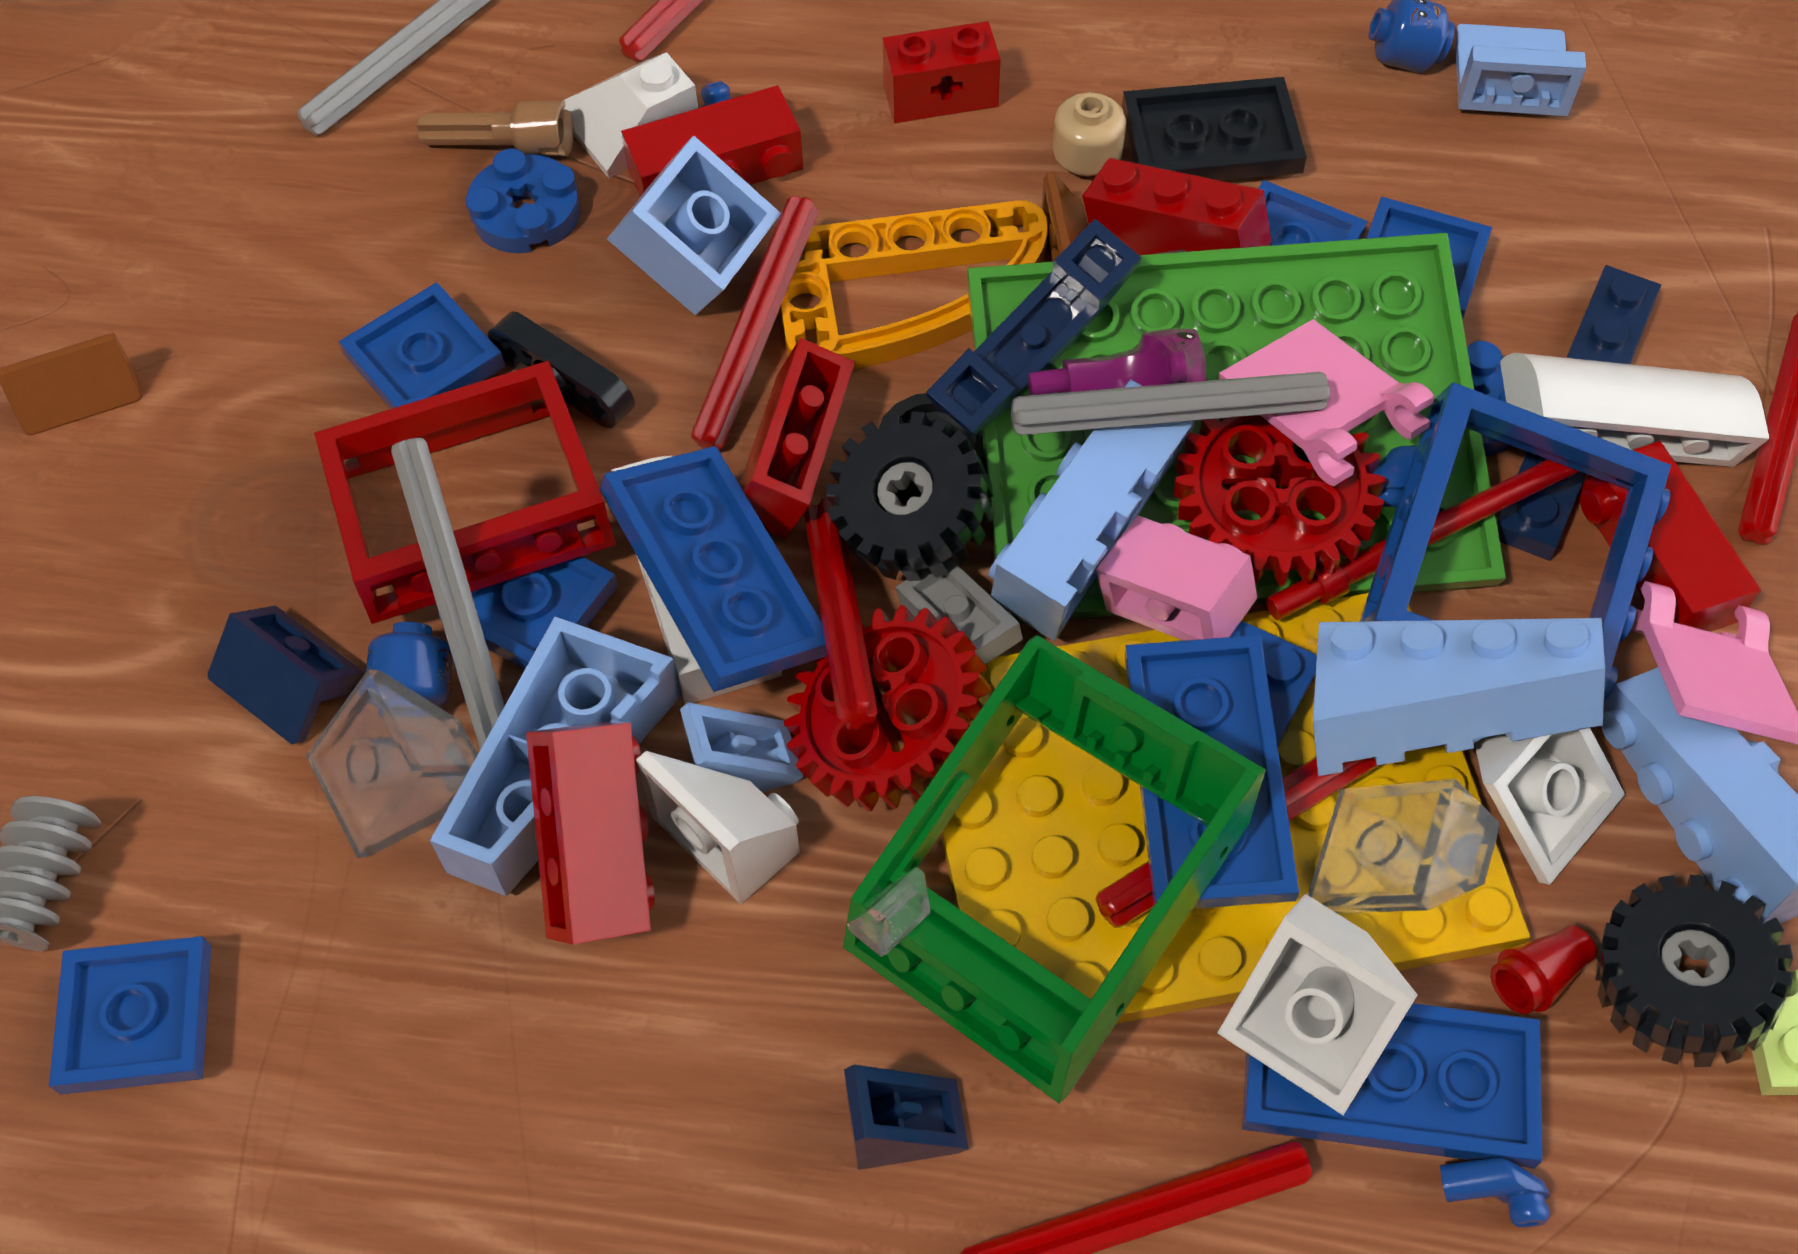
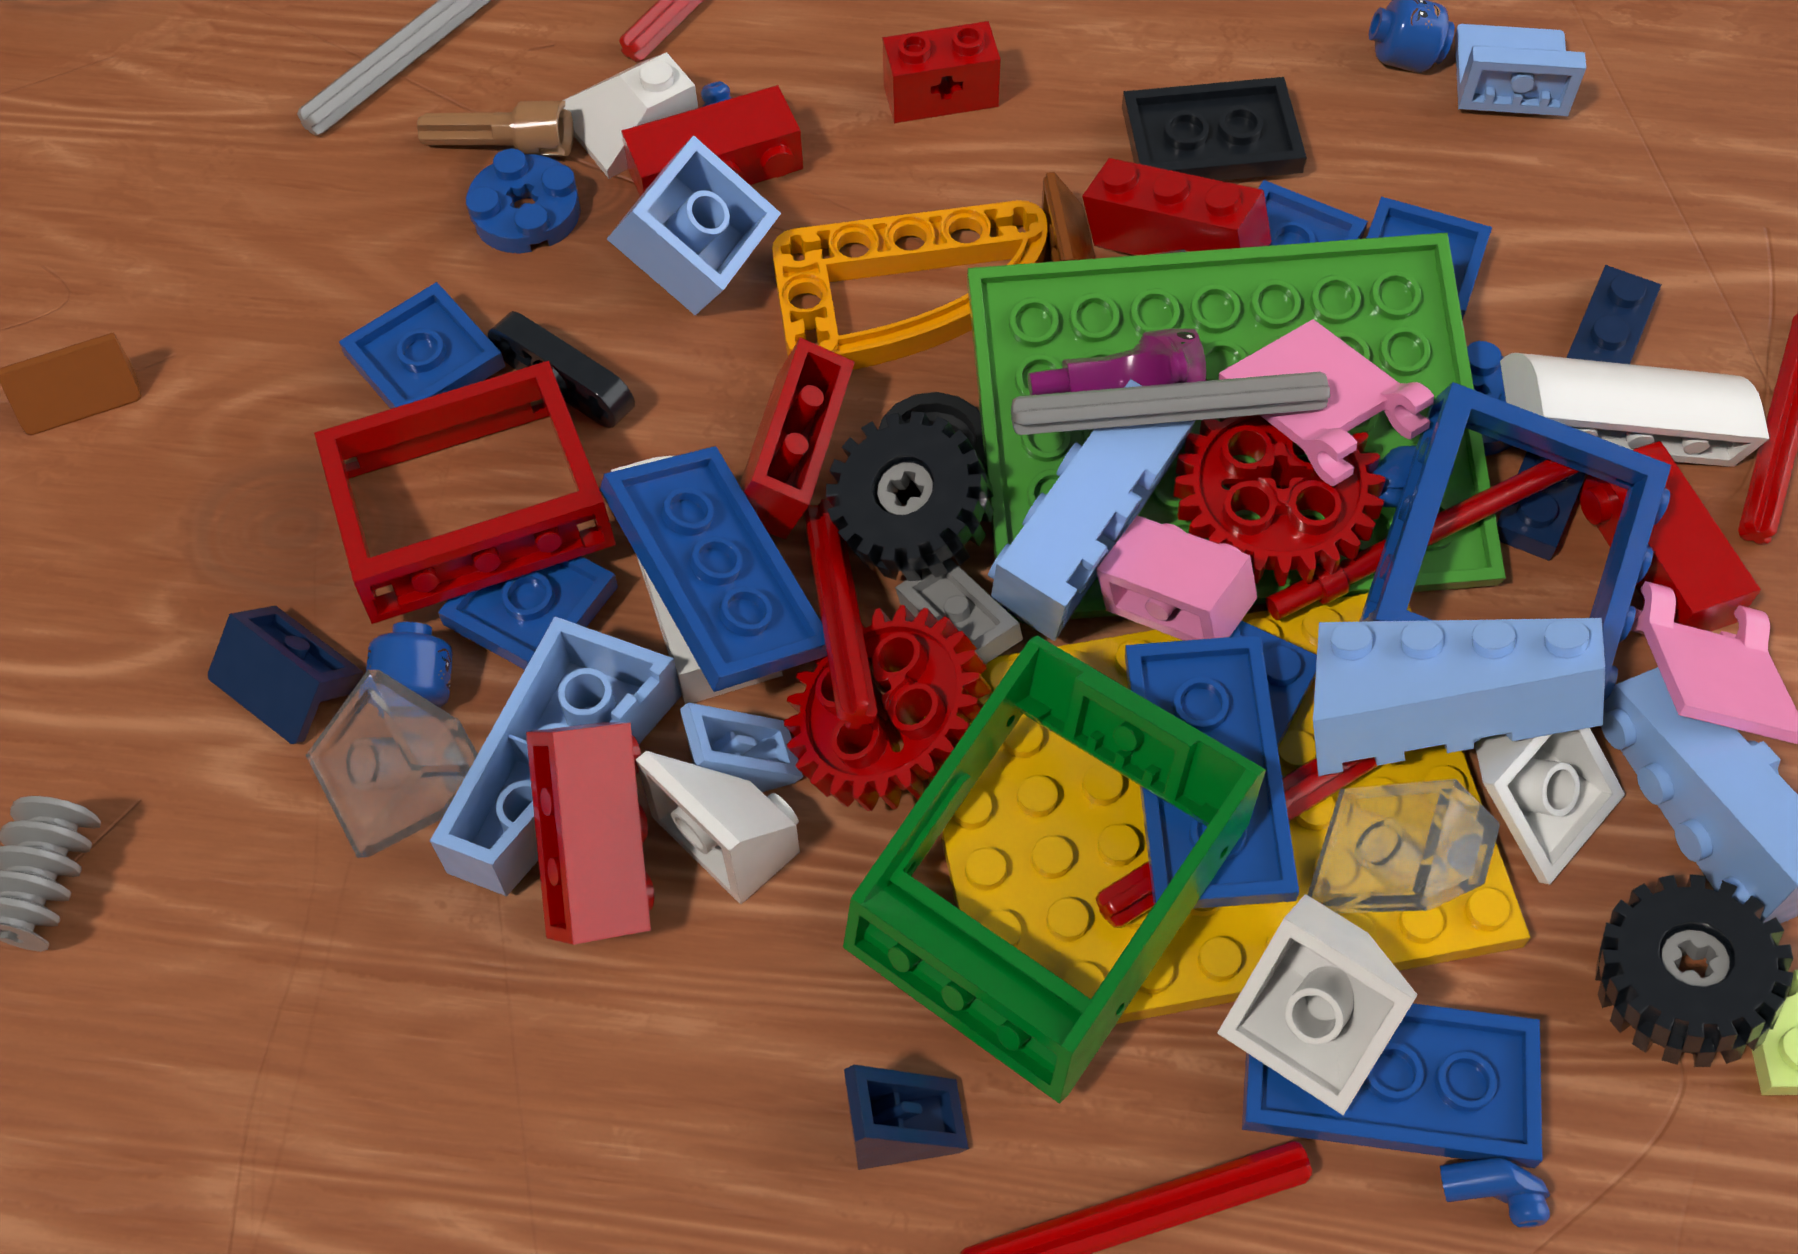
(131, 1015): blue plate -> none
(449, 584): light grey axle -> none
(754, 323): red axle -> none
(893, 913): clear slope -> none
(1037, 331): dark blue slope -> none
(1088, 133): tan head -> none
(1538, 971): red cone -> none

